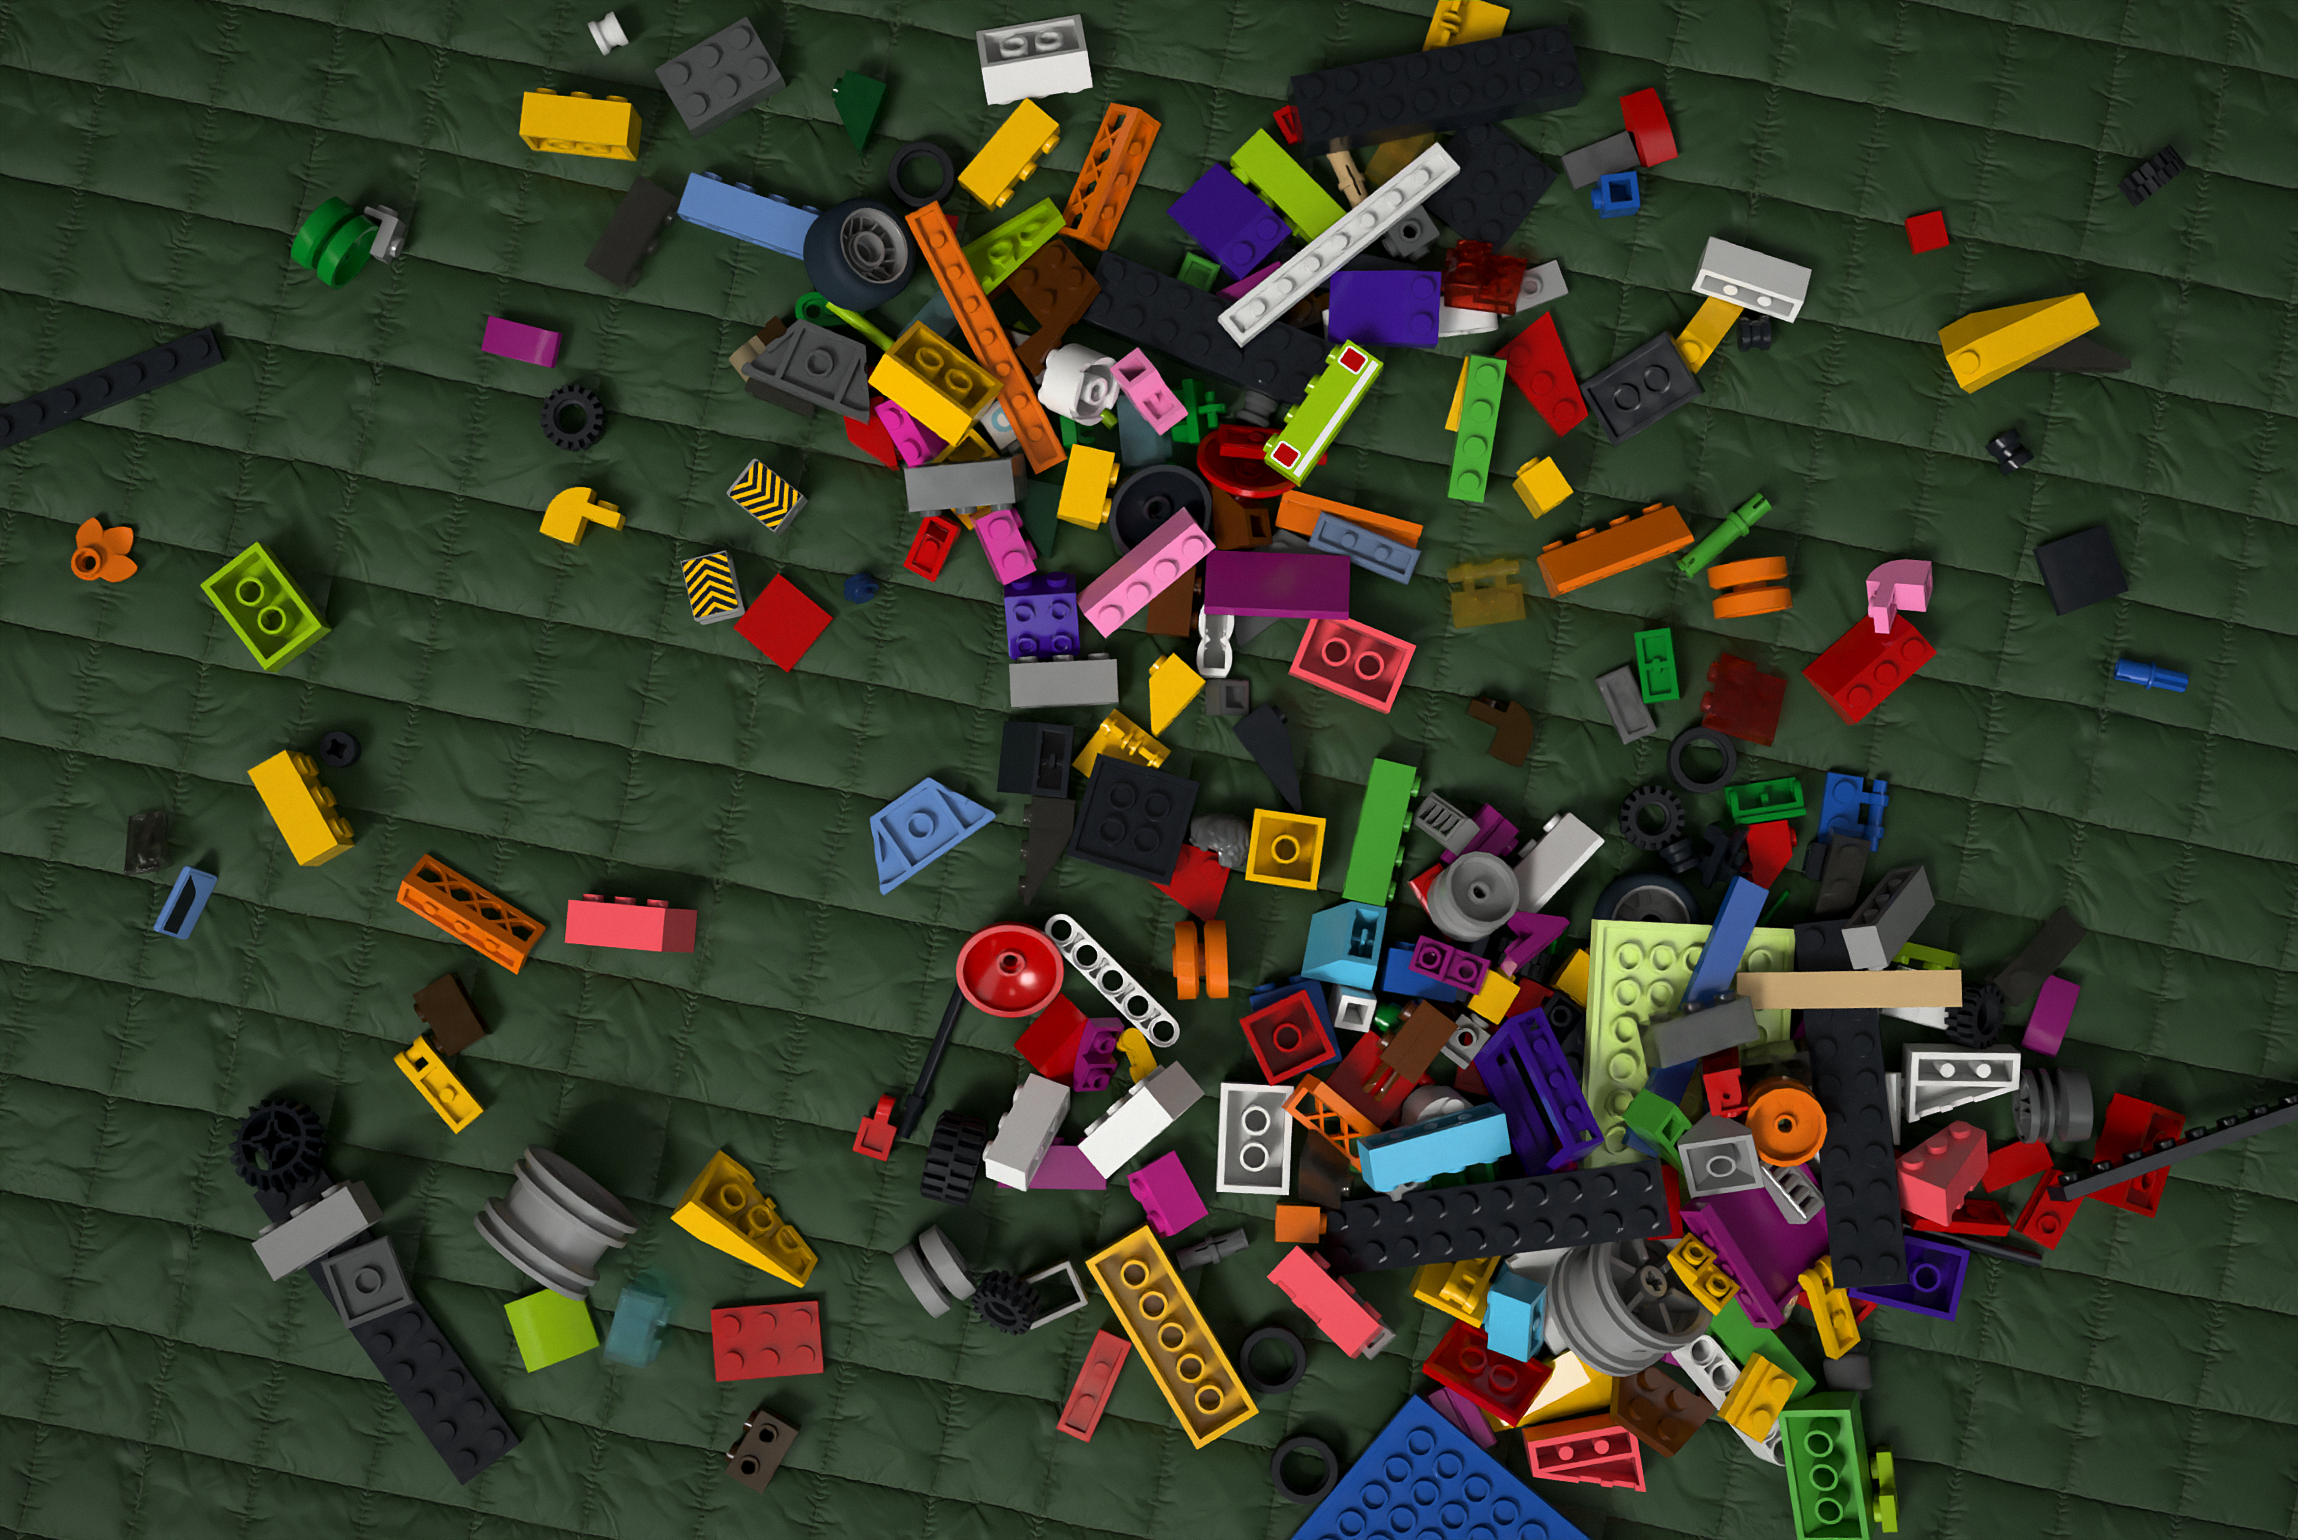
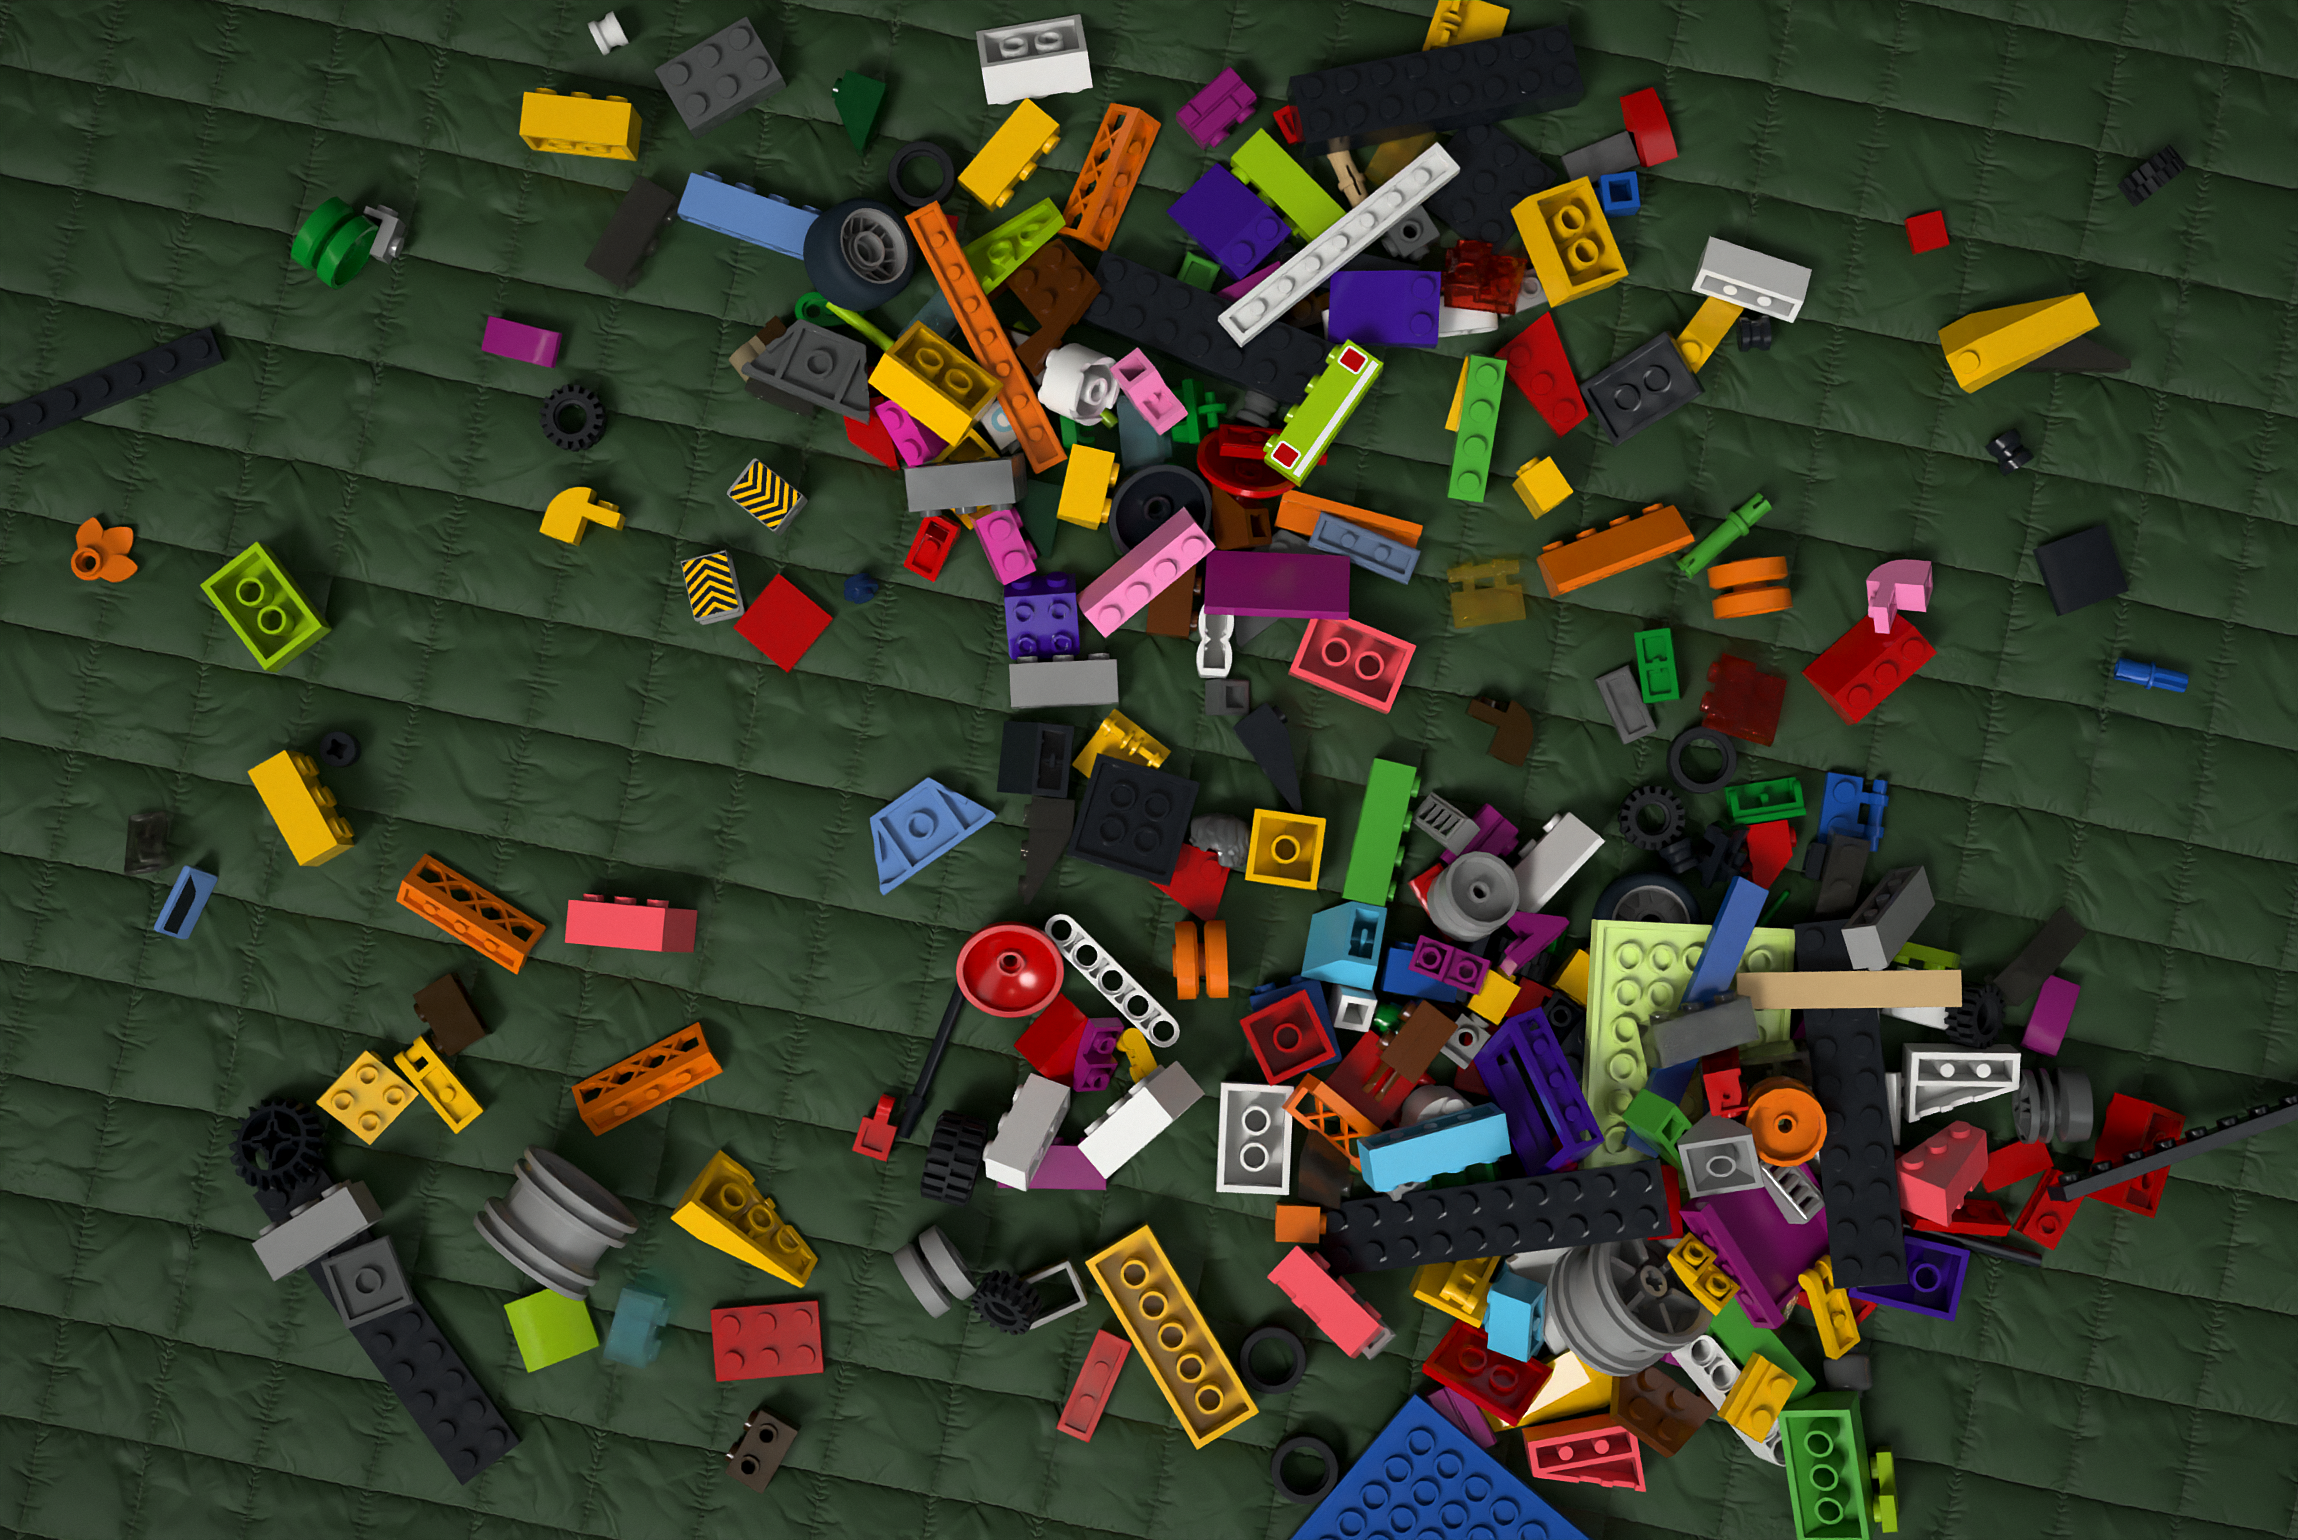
(367, 1096): none -> yellow hinge
(648, 1085): none -> orange fence
(1166, 1195): dark pink brick -> none
(1171, 690): yellow slope -> none
(1212, 1249): dark grey pin -> none
(1217, 109): none -> magenta brick
(1569, 241): none -> yellow brick

